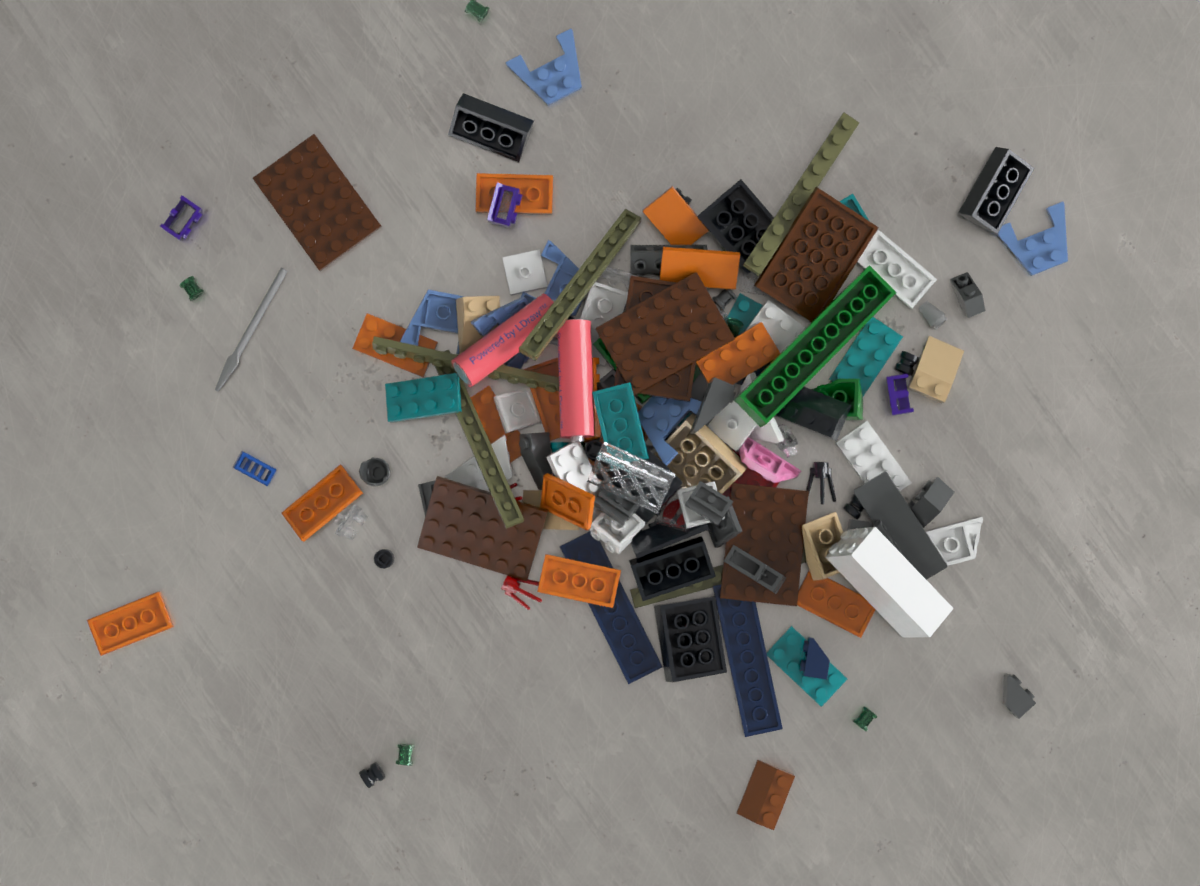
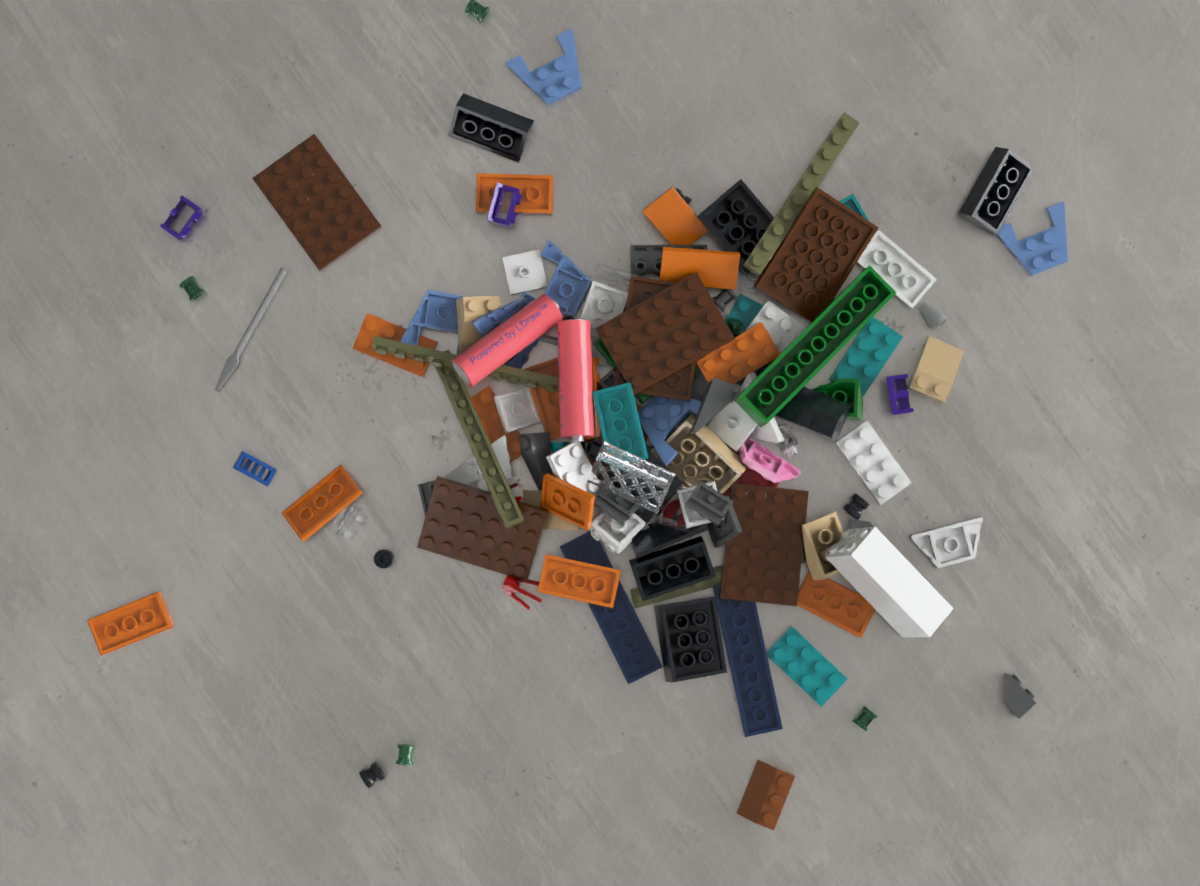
(374, 471): dark grey hair -> none
(423, 397): teal plate -> none
(580, 285): olive plate -> none
(755, 569): dark grey slope -> none
(815, 662): dark blue slope -> none
(821, 470): black plant -> none
(899, 524): dark grey bracket -> none
(906, 363): black wheel -> none
(931, 500): dark grey brick -> none
(968, 294): dark grey slope -> none

